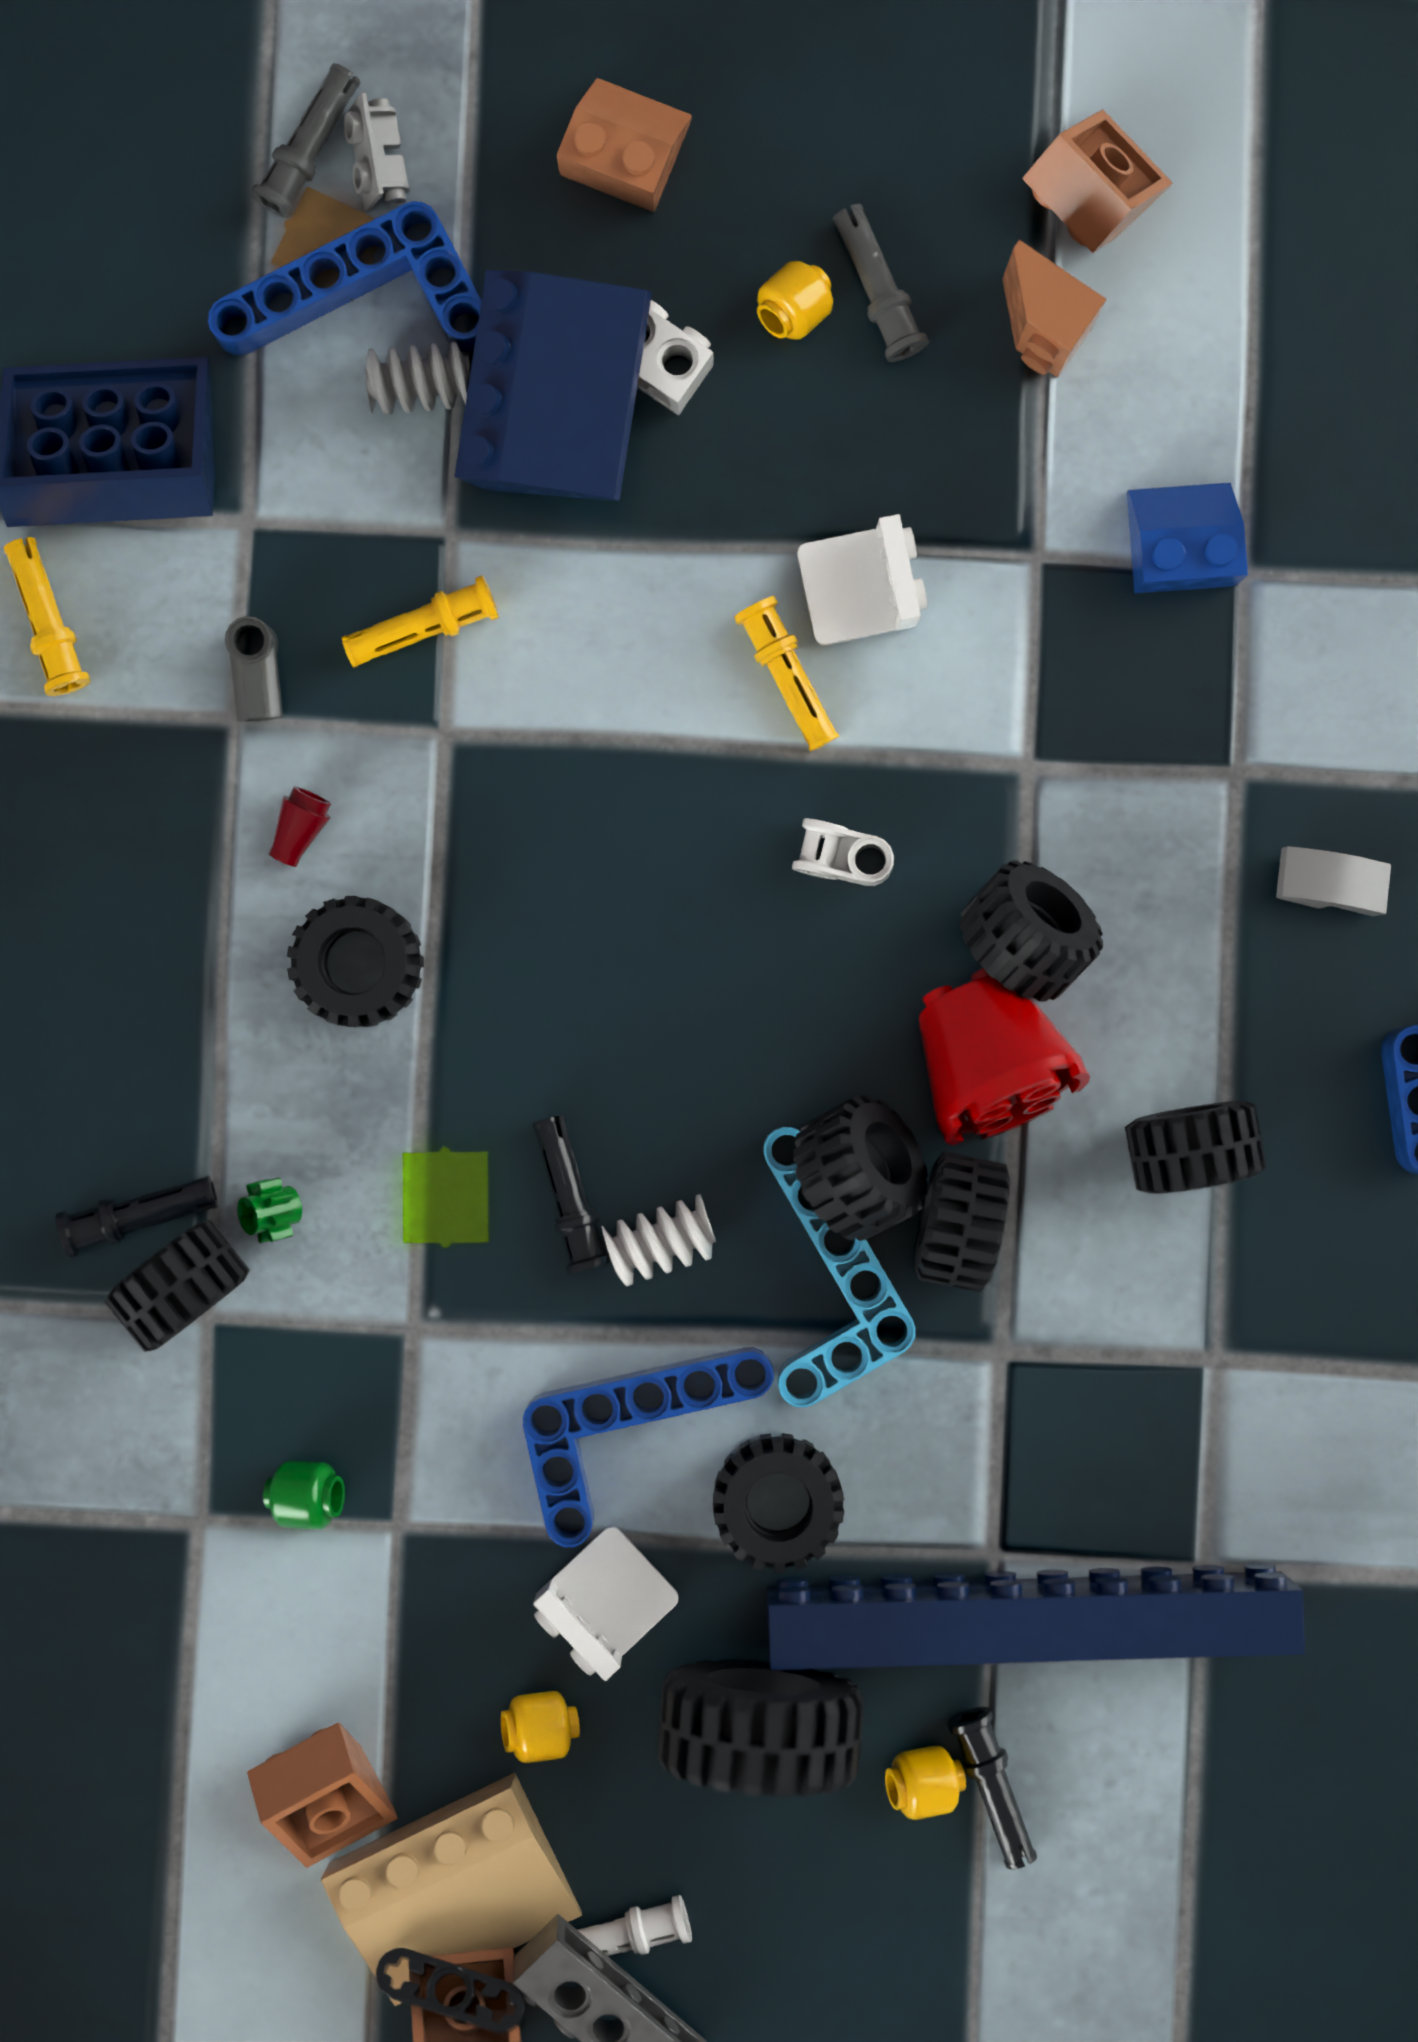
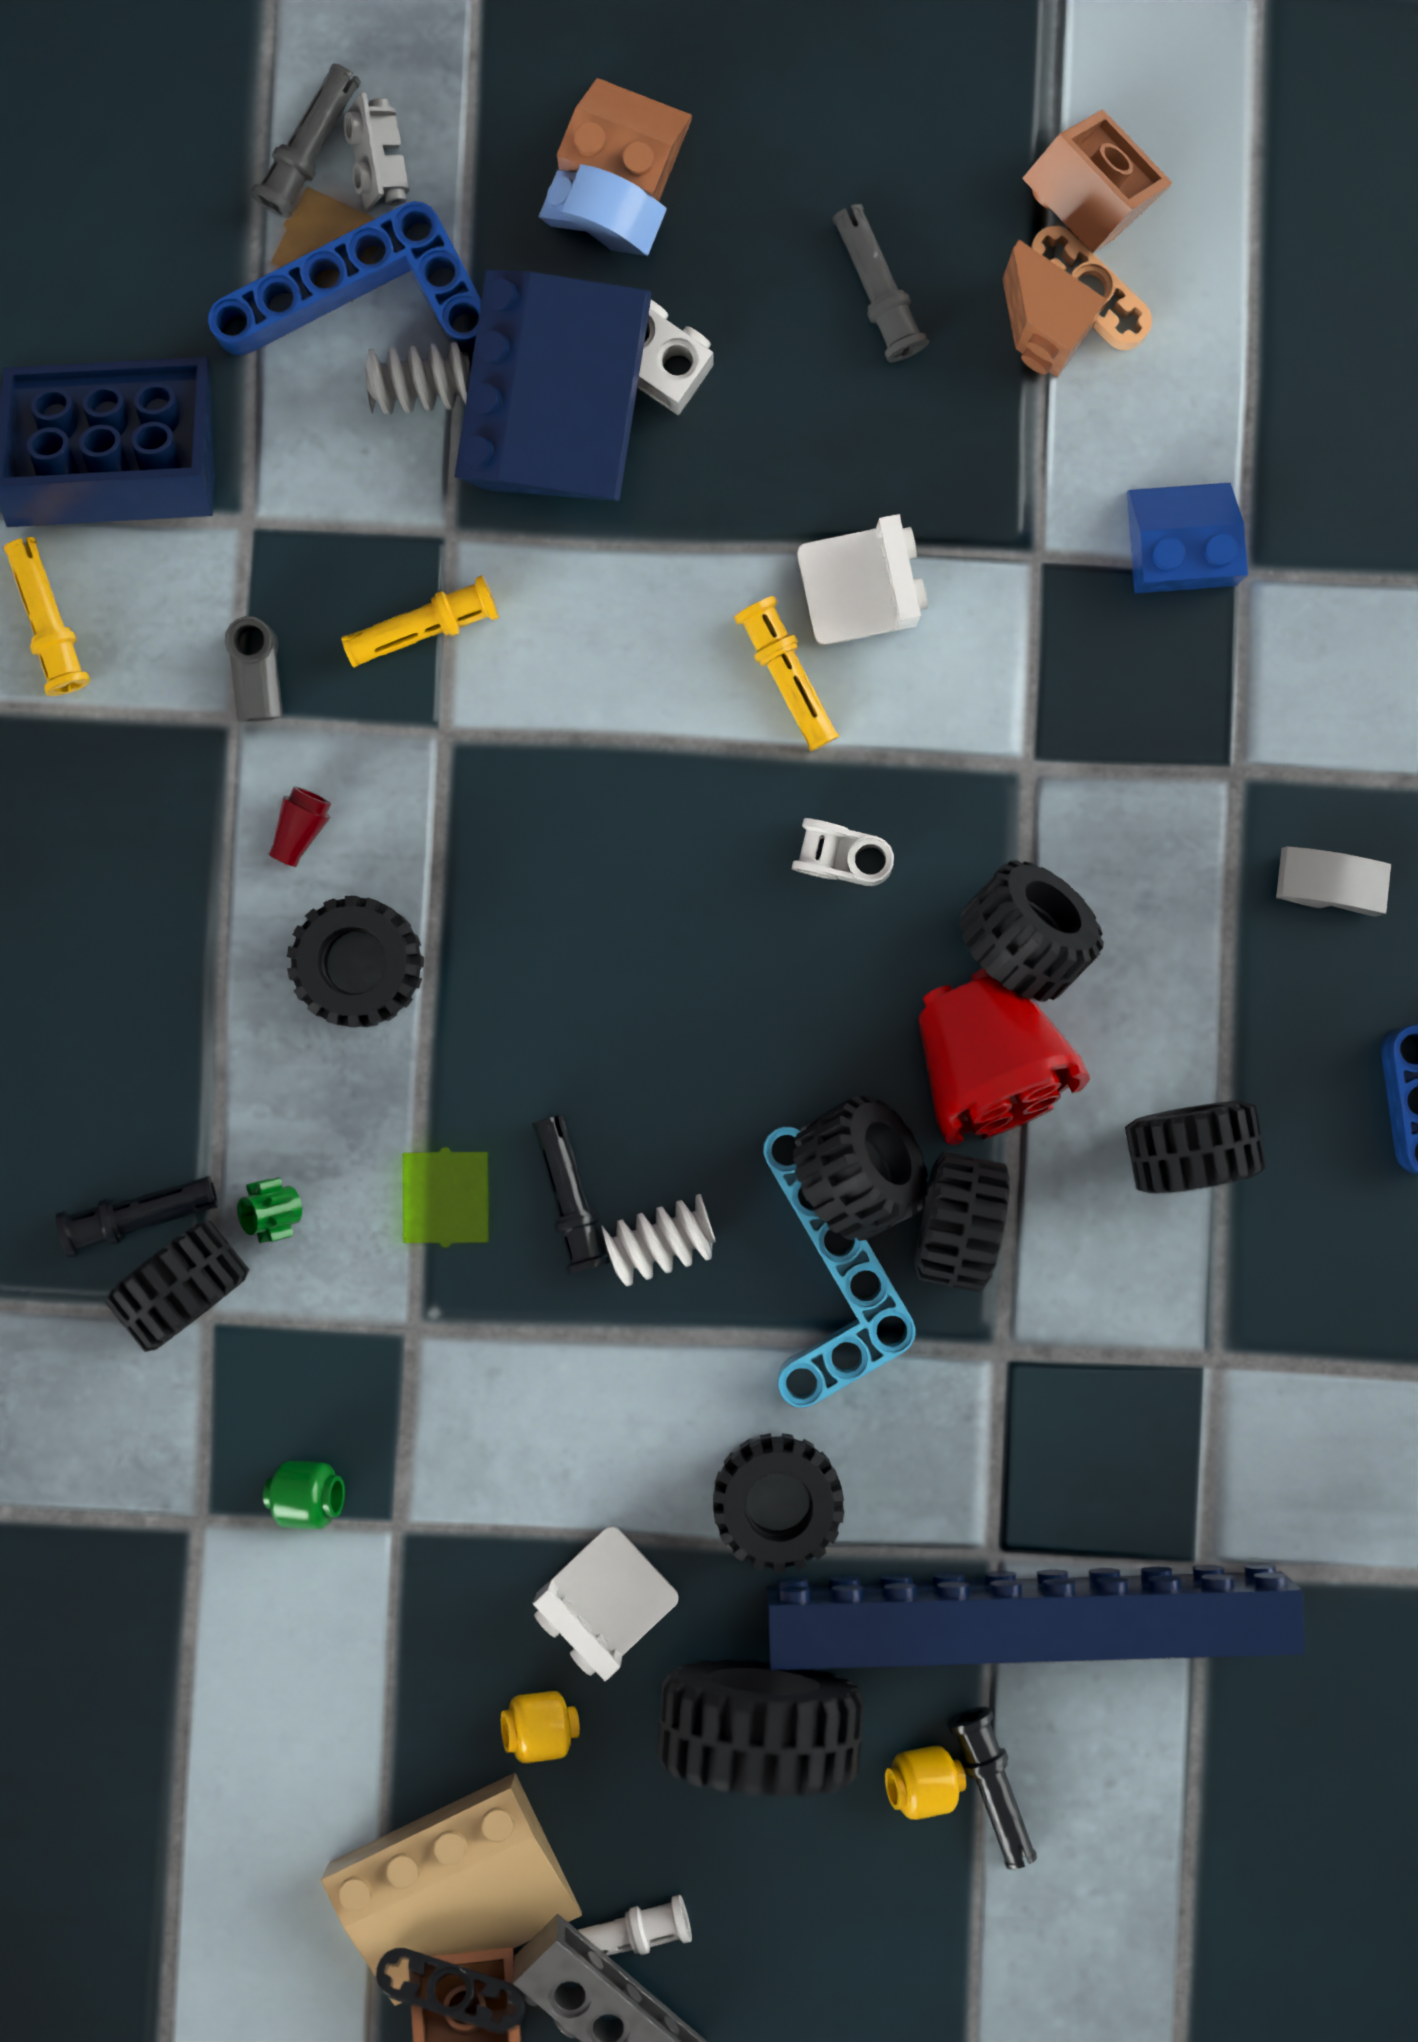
(320, 1795): nougat slope -> none
(605, 207): none -> light blue brick
(626, 1413): blue beam -> none
(794, 300): yellow head -> none
(1091, 265): none -> light nougat beam

